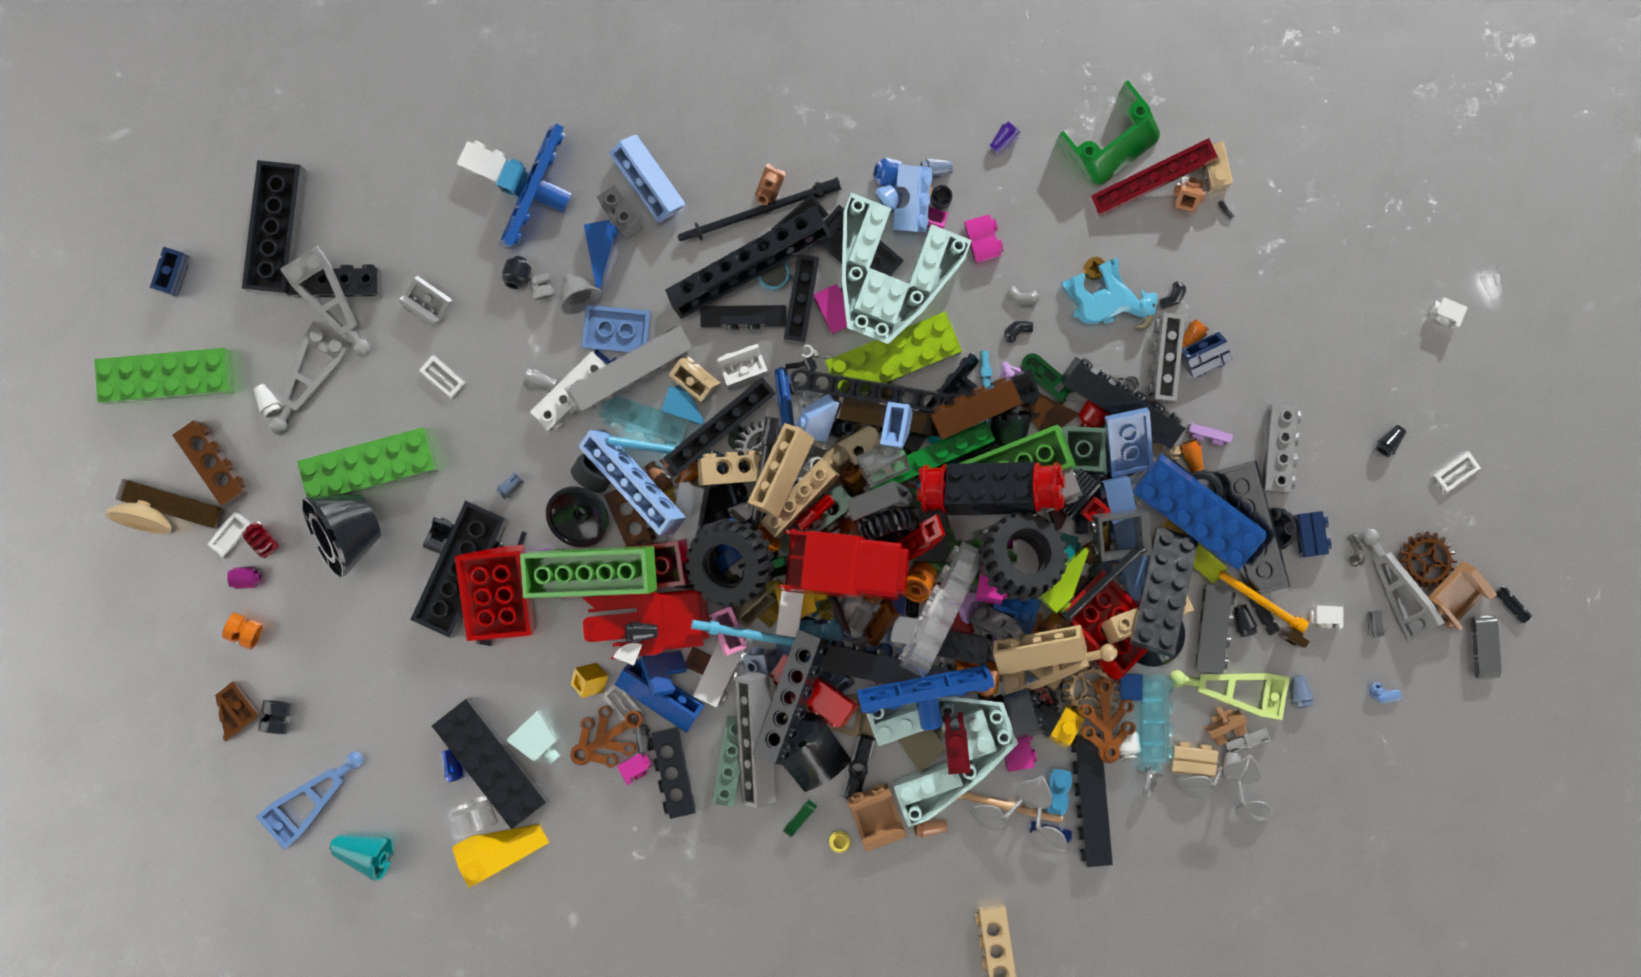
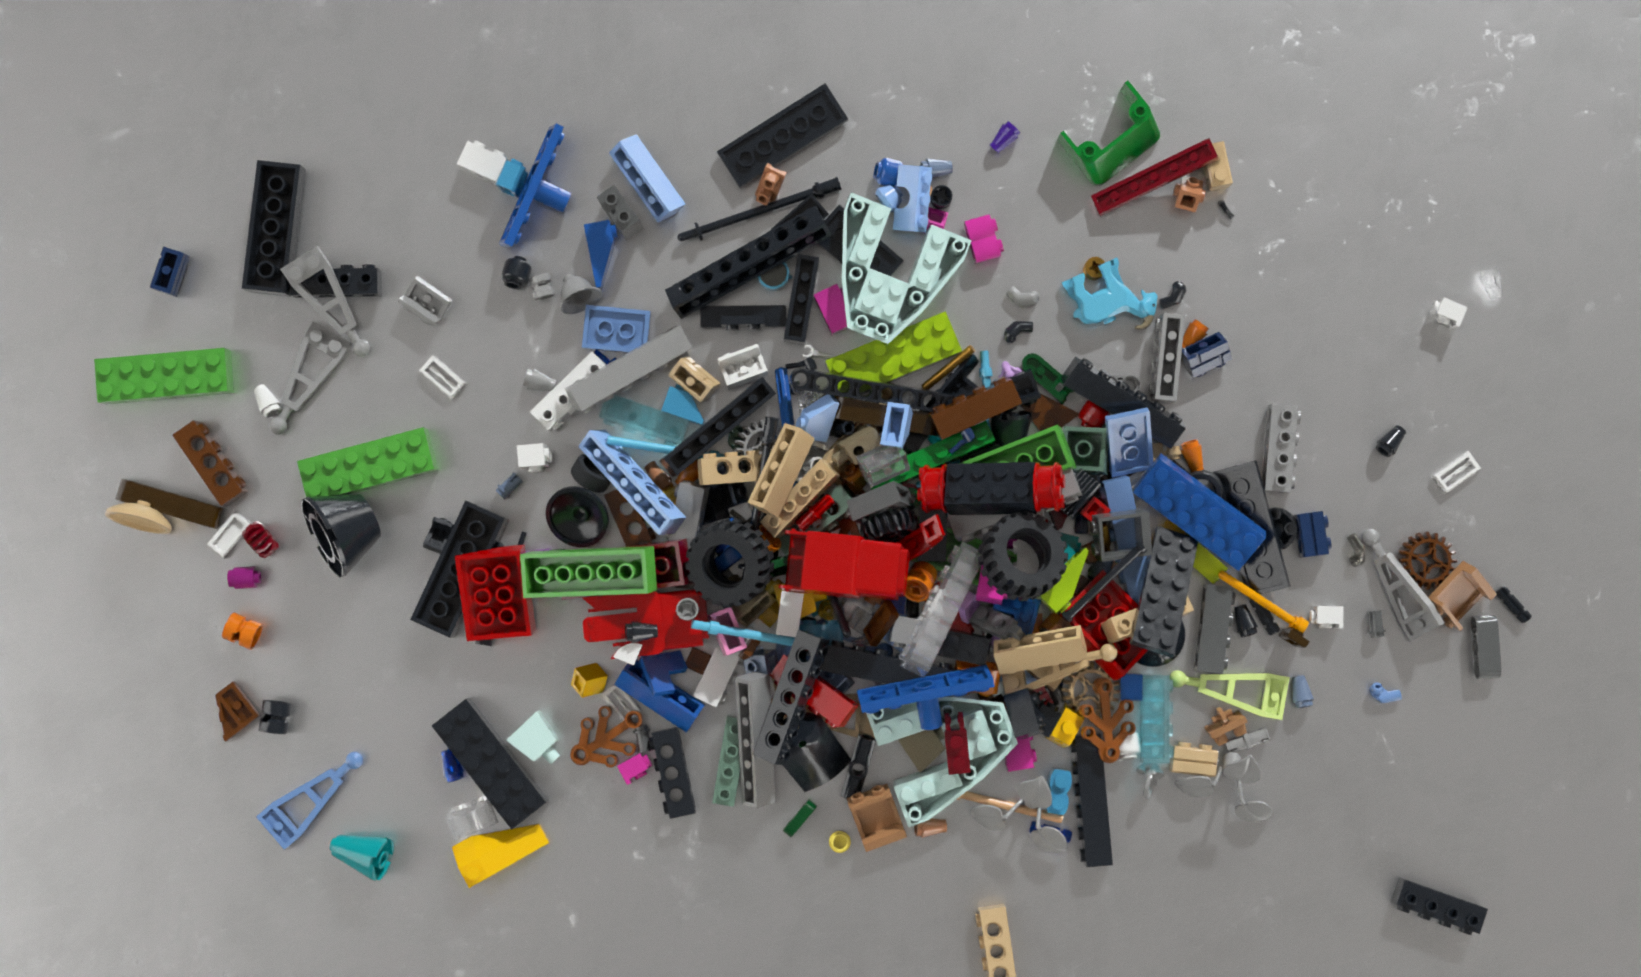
(534, 457): none -> white brick
(687, 609): none -> light grey wheel
(751, 647): none -> reddish brown tile
(782, 135): none -> black plate
(948, 368): none -> pearl gold bar
(967, 435): none -> dark blue hand
(1200, 432): lavender plate -> none
(1439, 905): none -> black brick

